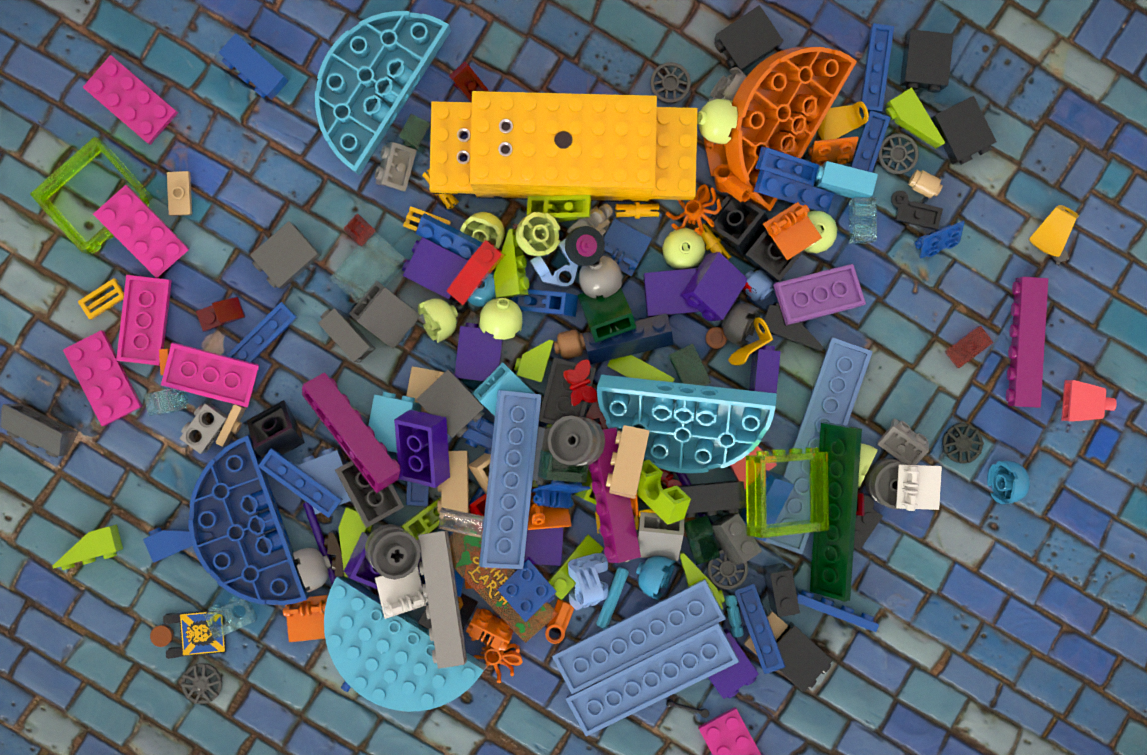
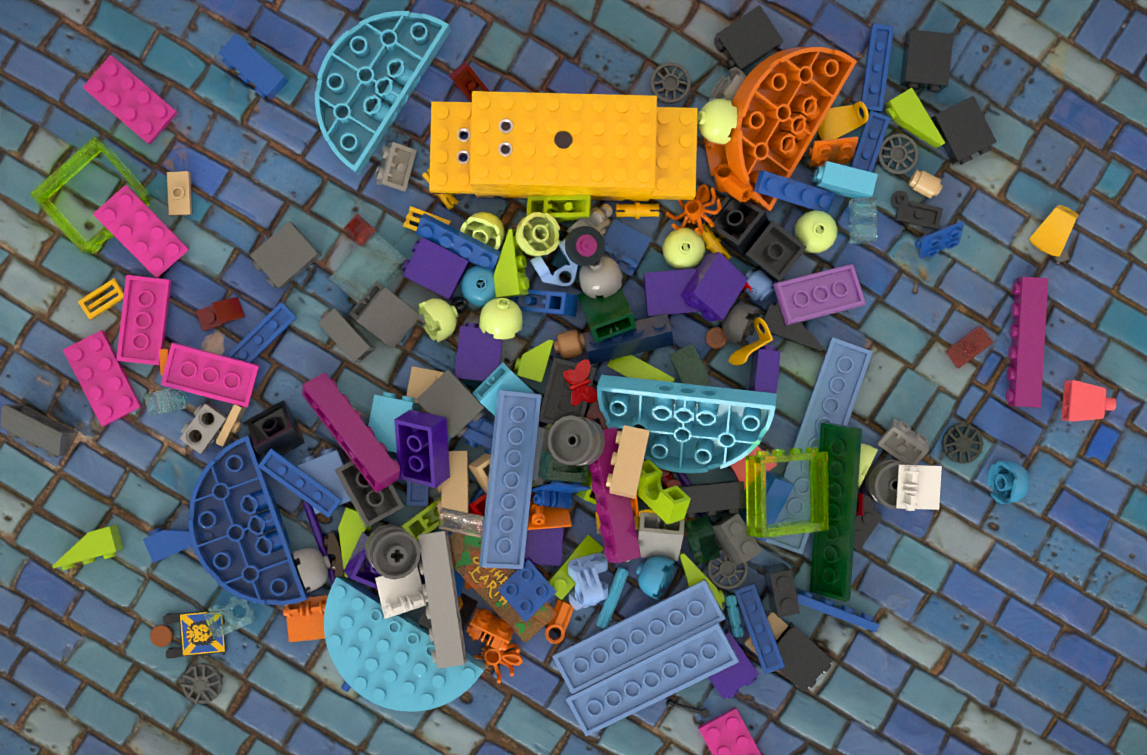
(416, 133): clear green panel -> none
(475, 271): slope -> none
(787, 166): blue plate -> none
(792, 230): orange hinge -> none

